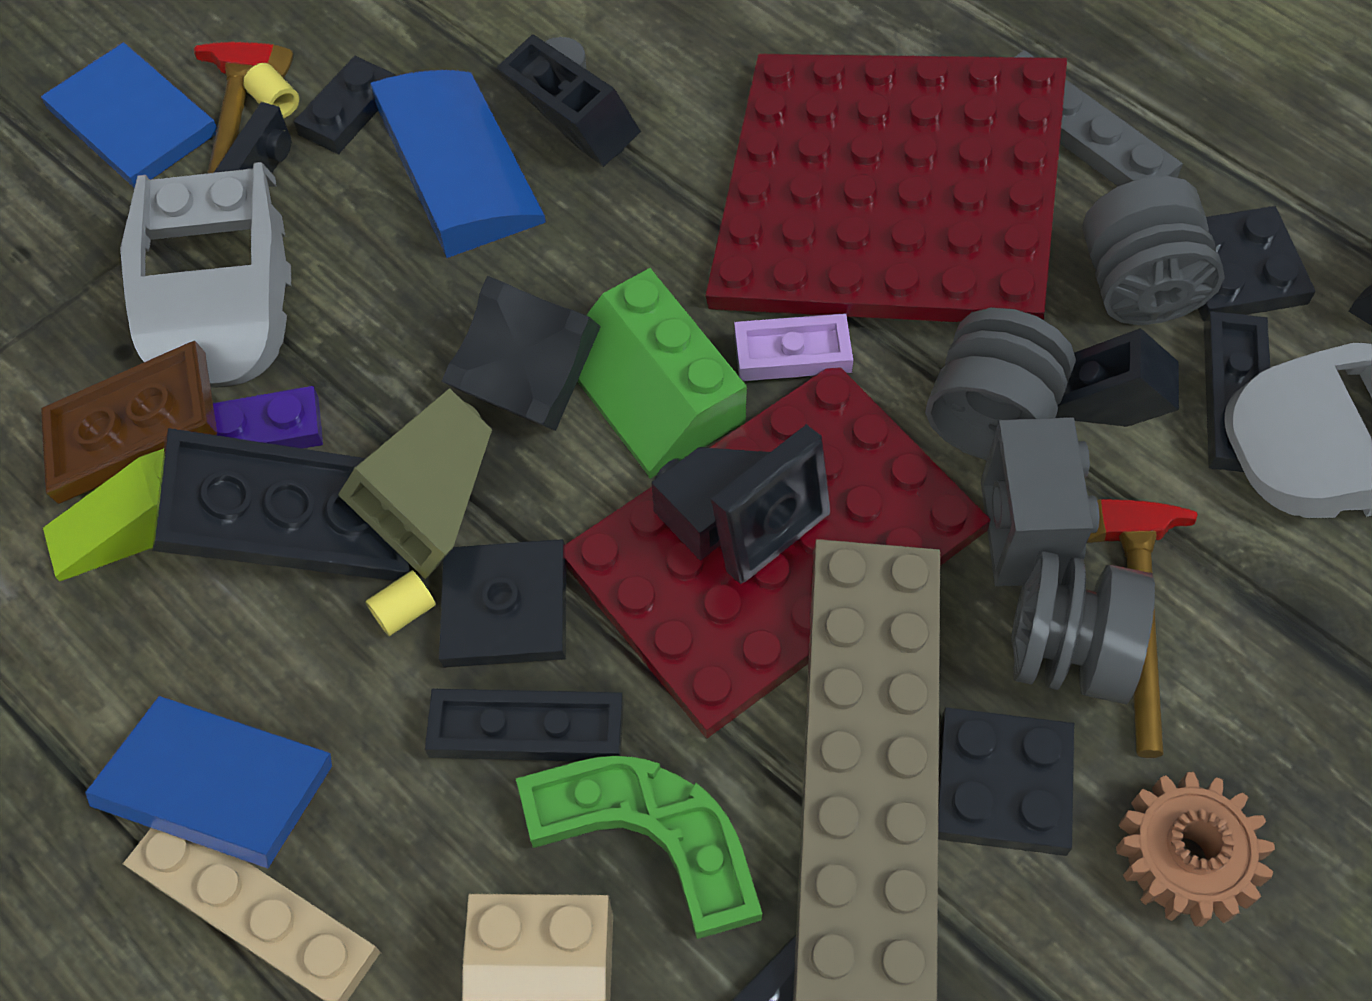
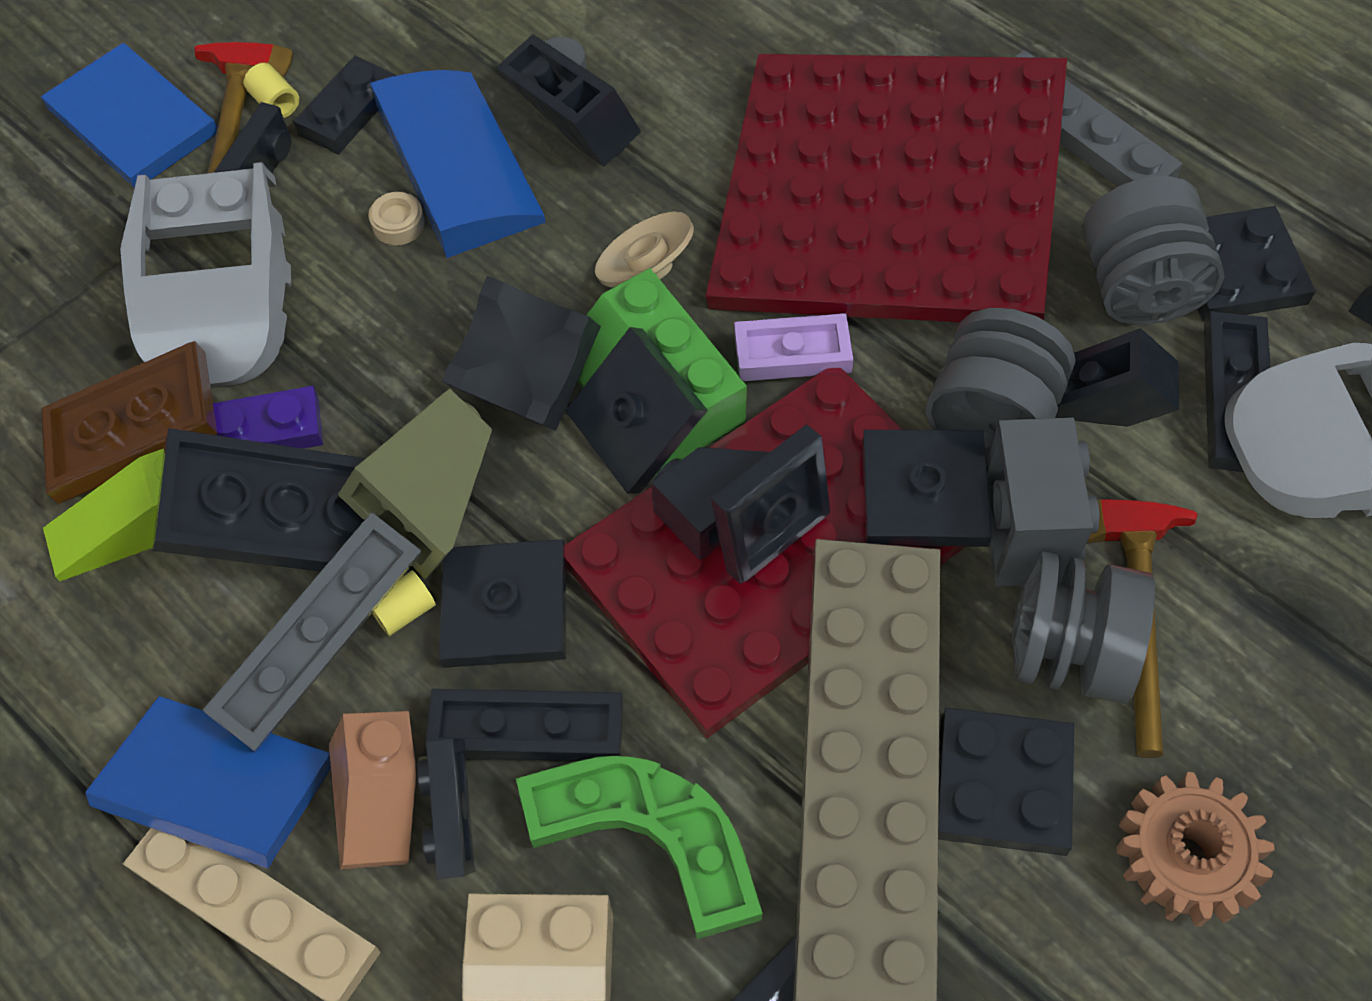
(312, 632): none -> dark grey plate
(373, 788): none -> nougat slope
(396, 218): none -> tan tile
(449, 836): none -> black plate
(635, 410): none -> black plate
(646, 245): none -> tan dish
(926, 488): none -> black plate

